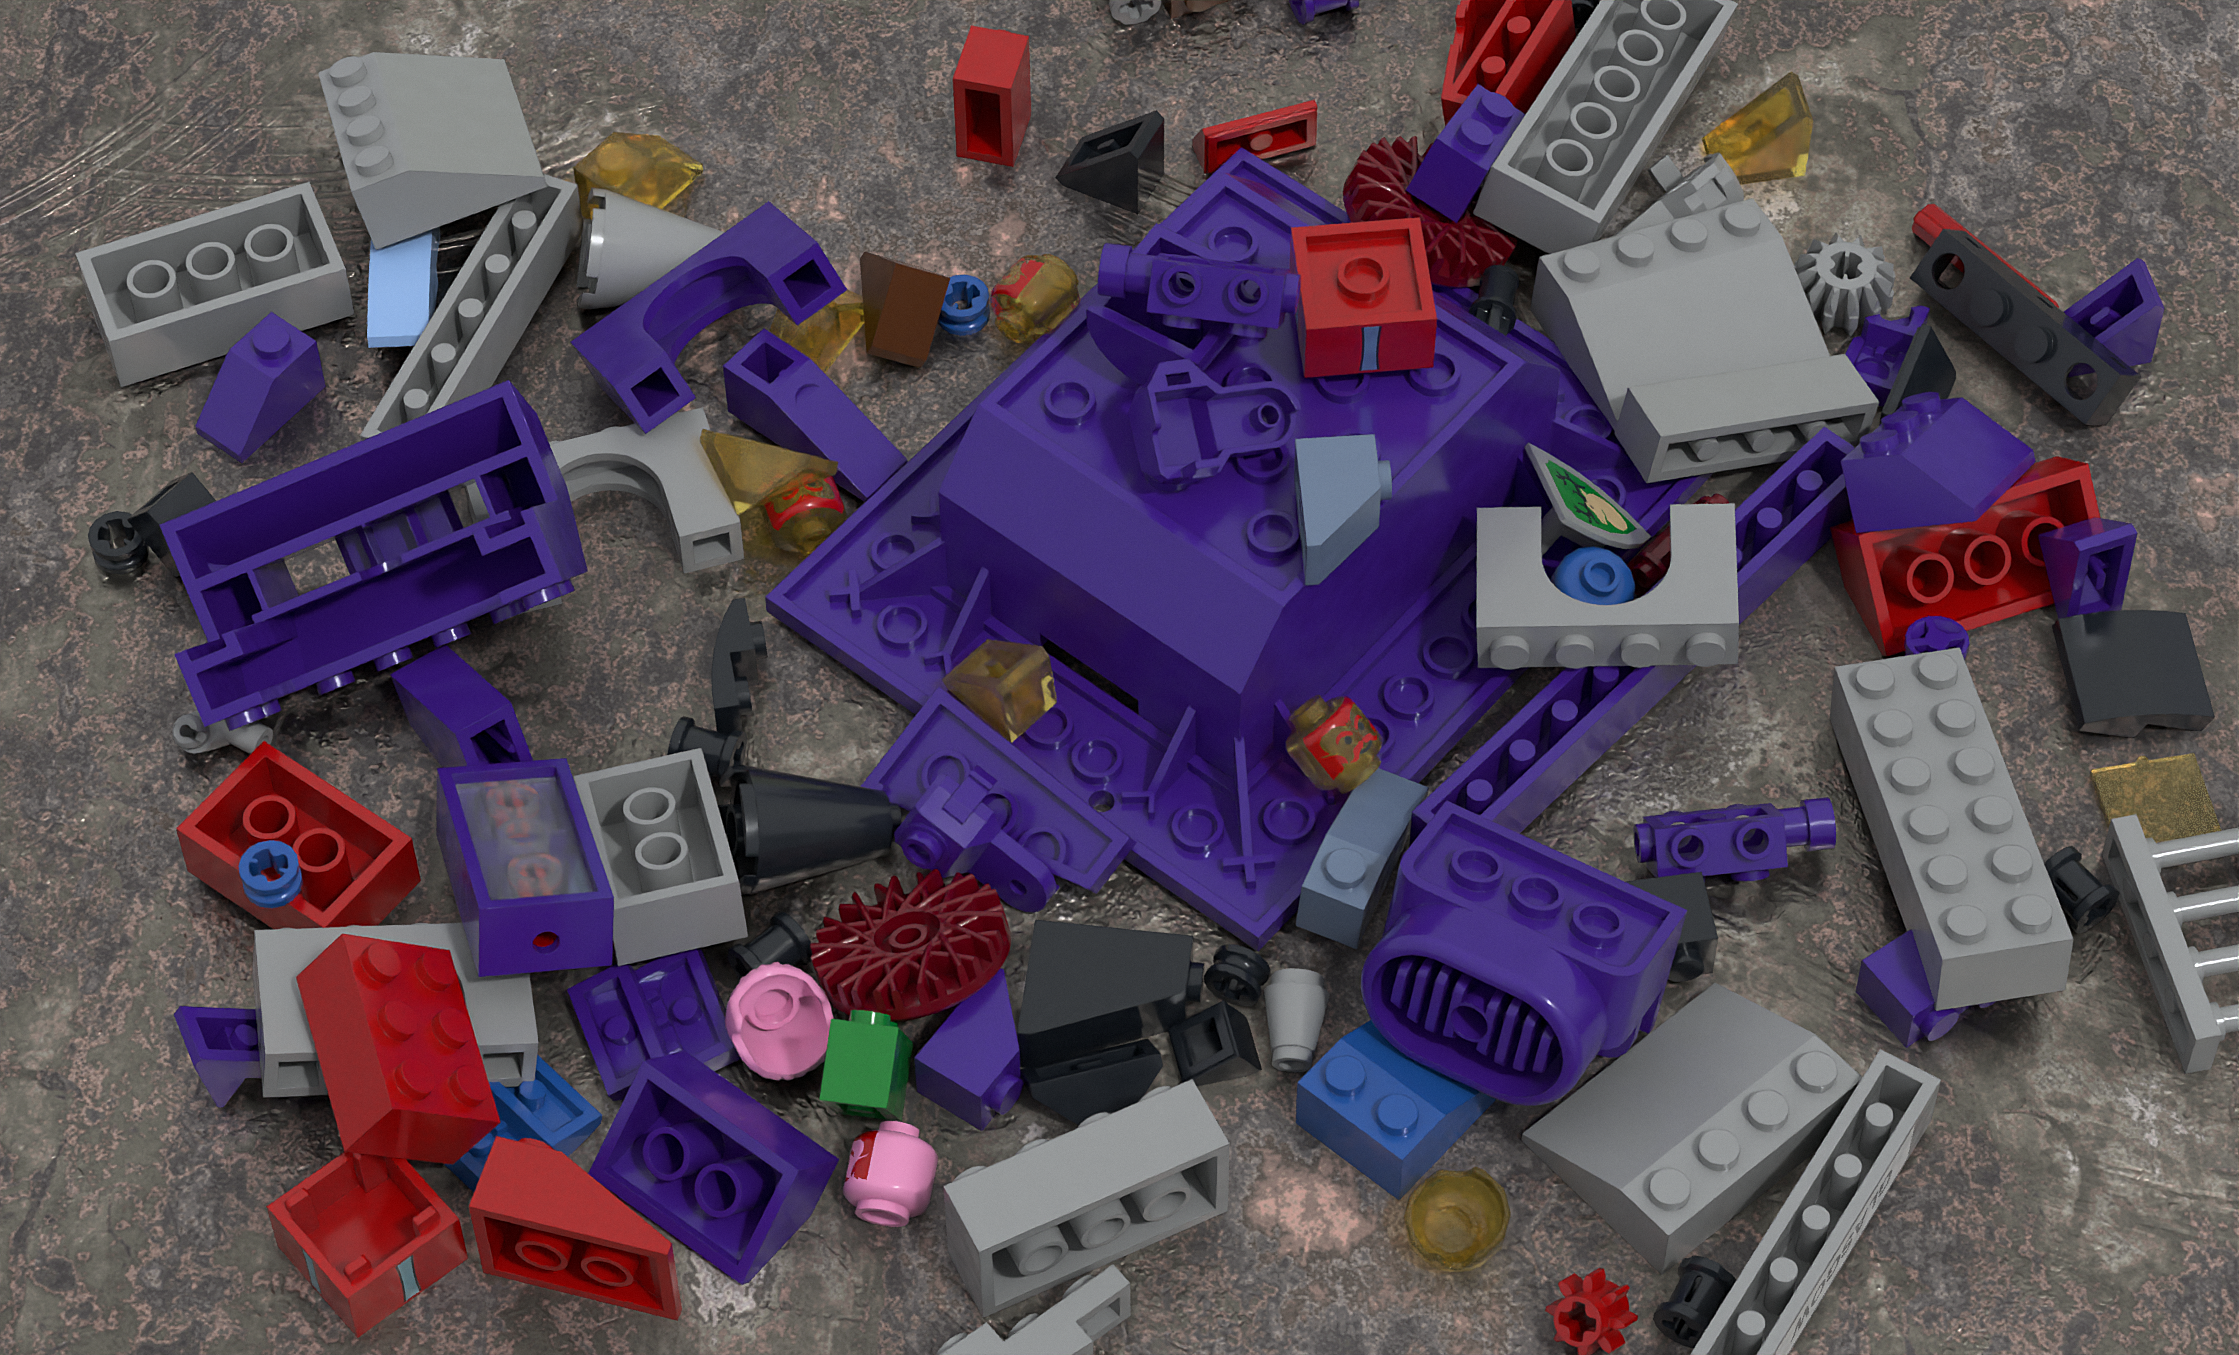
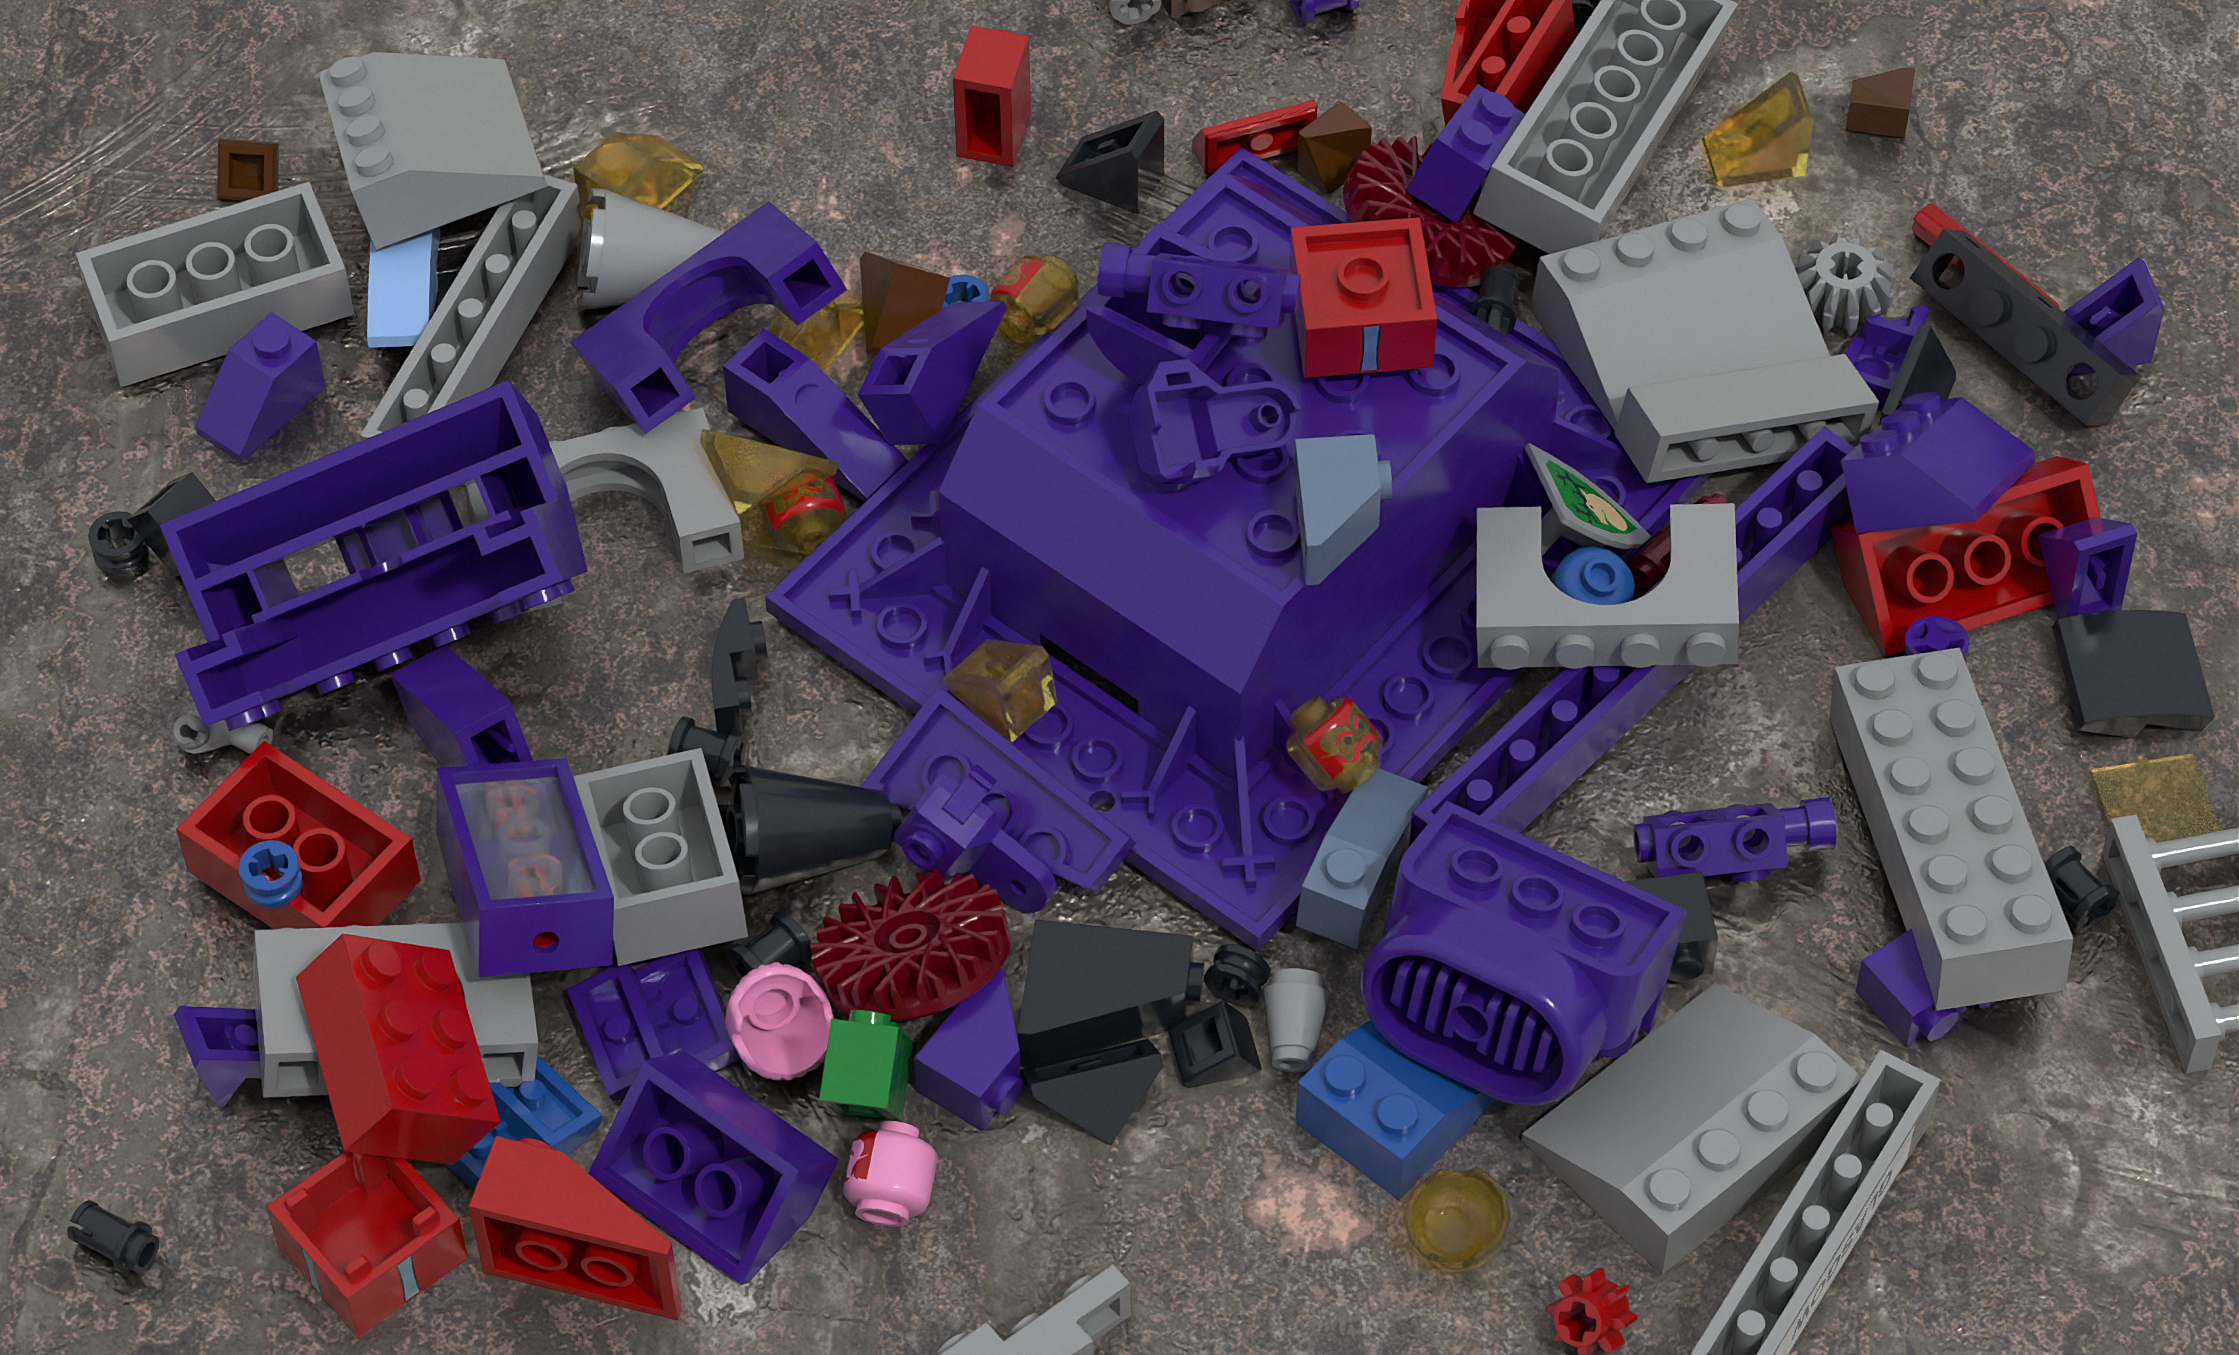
(127, 1244): none -> black pin
(247, 169): none -> reddish brown slope
(927, 371): none -> dark purple slope
(1086, 1197): light grey brick -> none
(1332, 146): none -> reddish brown slope
(1694, 1301): black bush -> none
(1699, 191): light grey piece -> none
(1881, 103): none -> reddish brown slope

